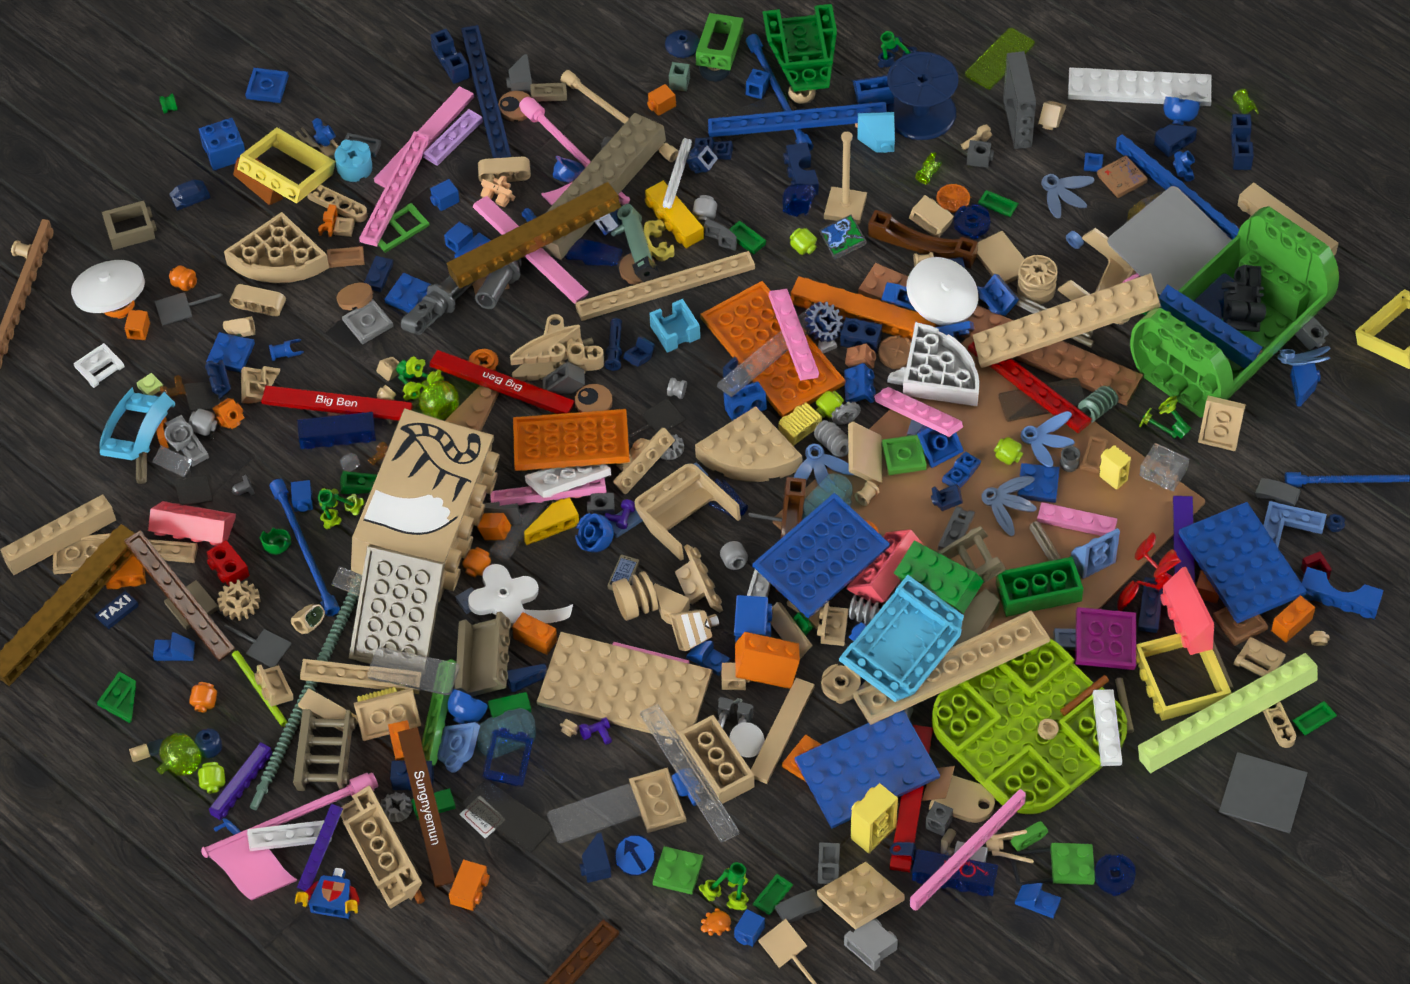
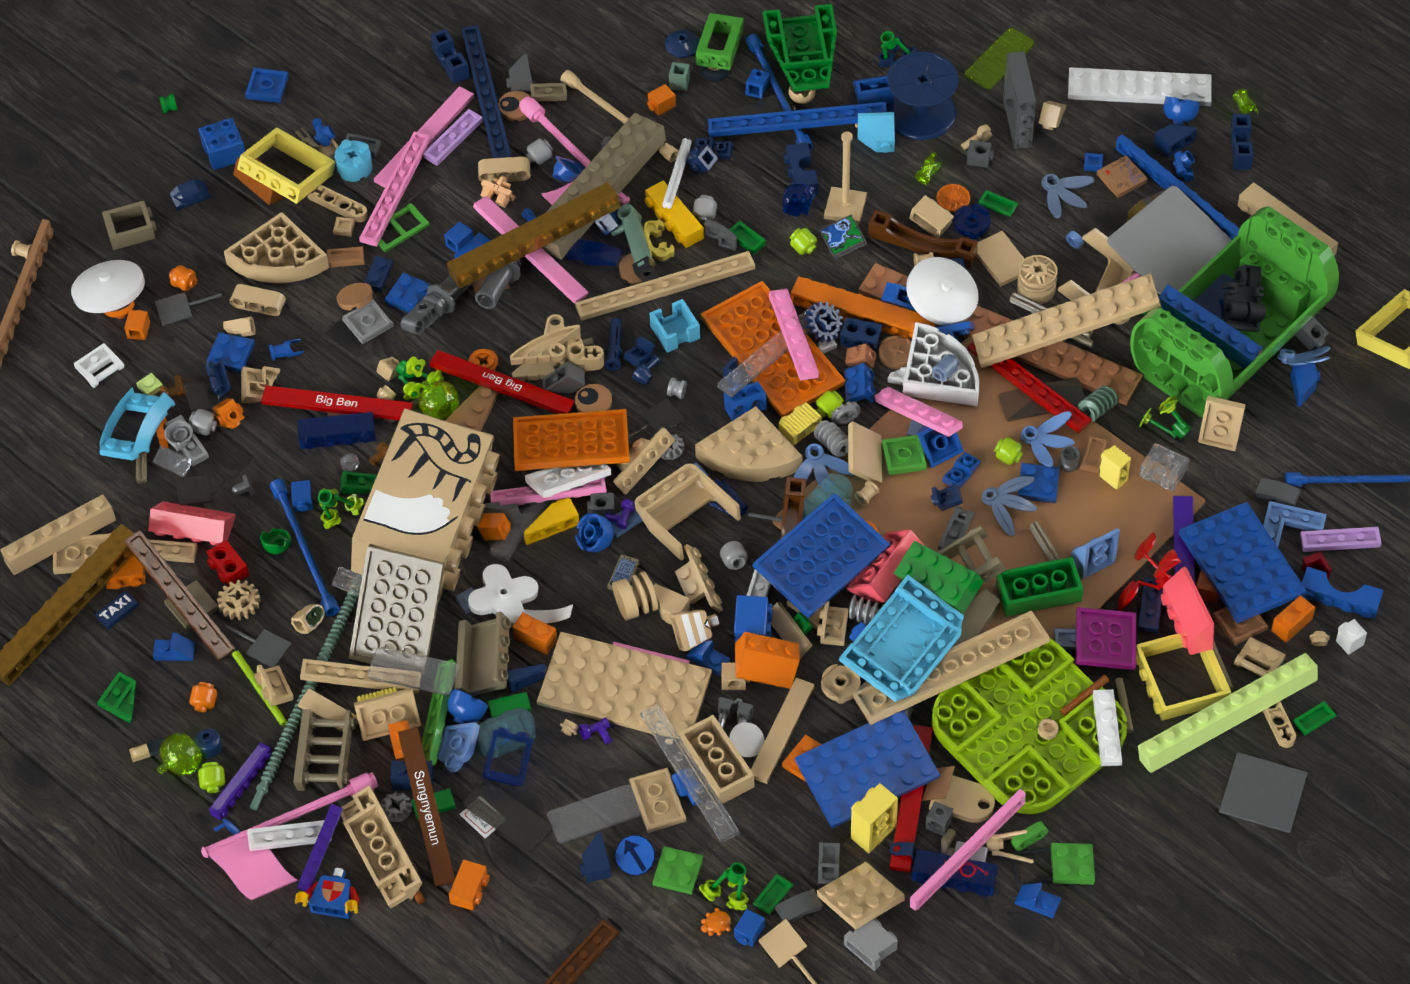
(329, 218): orange plate -> none
(444, 195): blue brick -> none
(476, 562): orange head -> none
(539, 151): none -> light grey head
(643, 374): none -> dark blue bar
(945, 367): none -> sand blue brick
(998, 295): blue bracket -> none
(1075, 519): bright pink plate -> none
(1114, 863): clear blue plate -> none
(1333, 526): dark blue plate -> none
(1340, 539): none -> lavender plate
(1351, 636): none -> white brick

